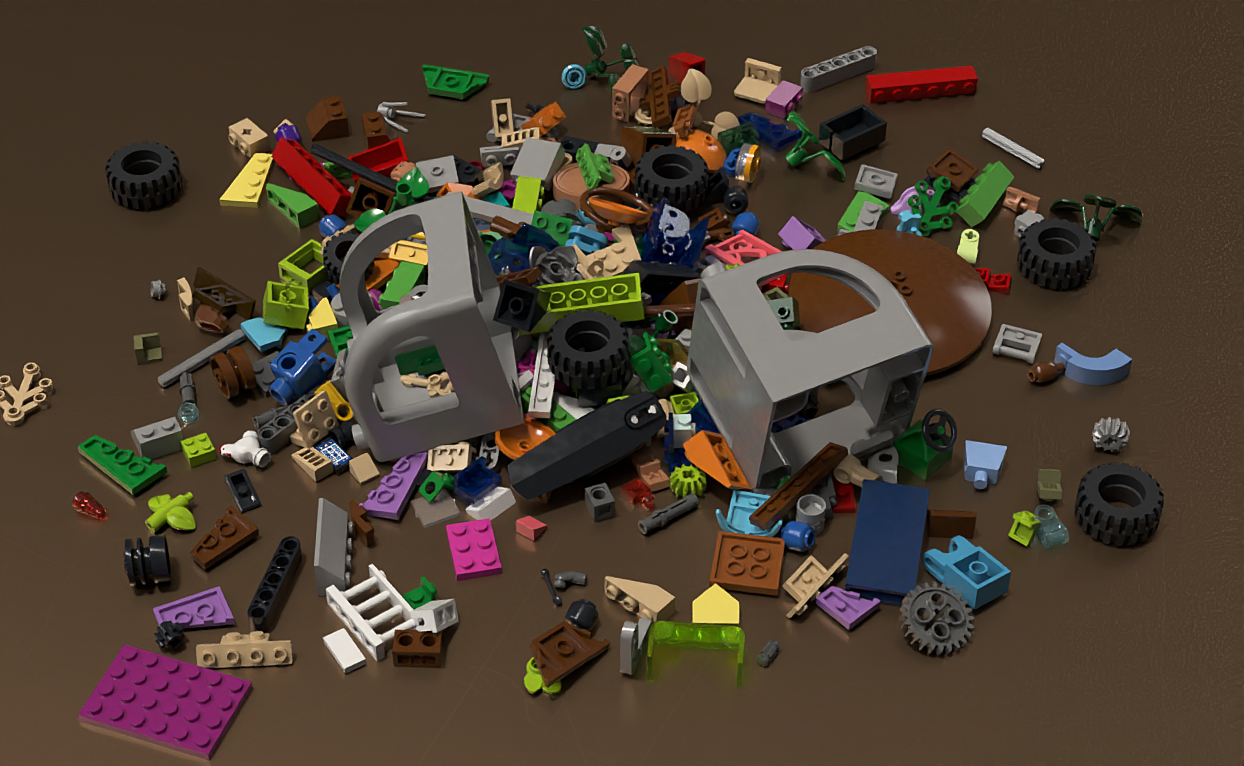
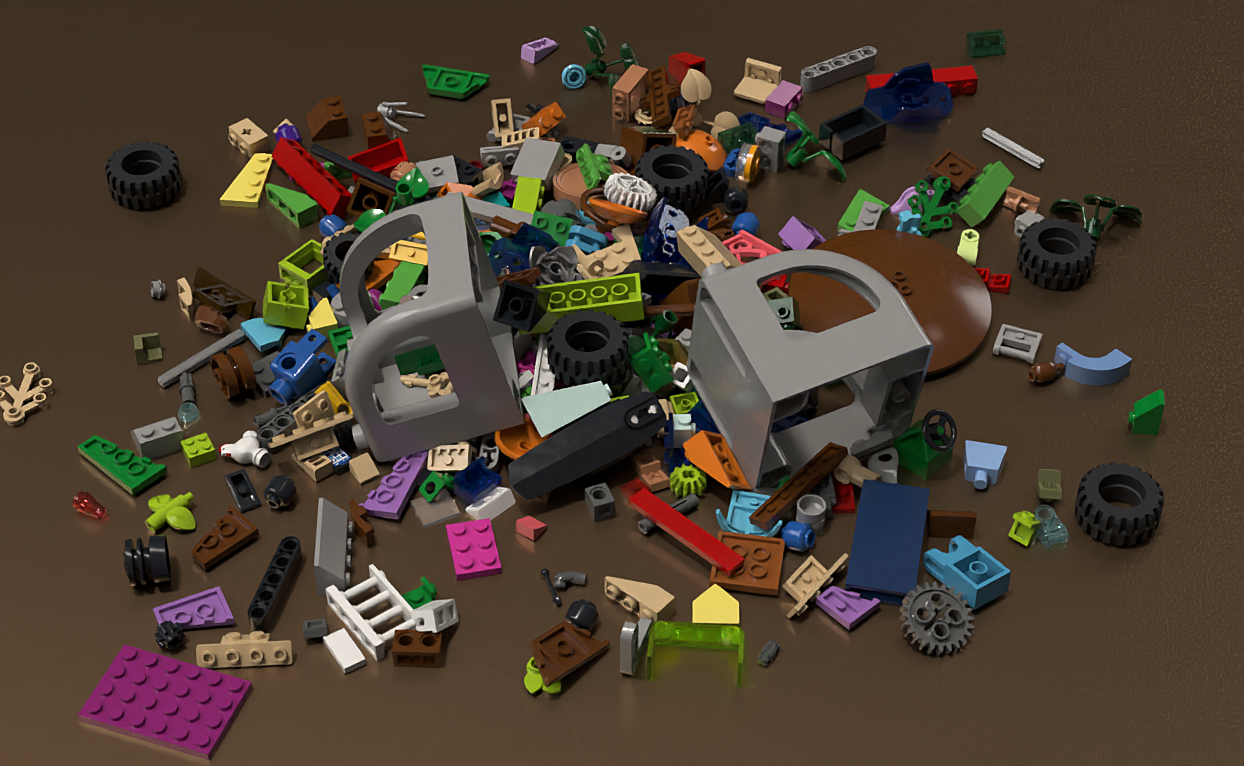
(280, 491): none -> black head
(312, 440): none -> tan bracket
(315, 628): none -> dark grey tile
(537, 49): none -> lavender slope
(561, 407): none -> light aqua slope
(630, 191): none -> white gear
(686, 531): none -> red tile
(703, 249): none -> tan slope
(772, 148): none -> light grey brick
(876, 181): light grey plate -> none
(904, 95): none -> clear blue piece
(985, 43): none -> clear green hinge
(1111, 434): light grey gear -> none
(1147, 414): none -> green slope

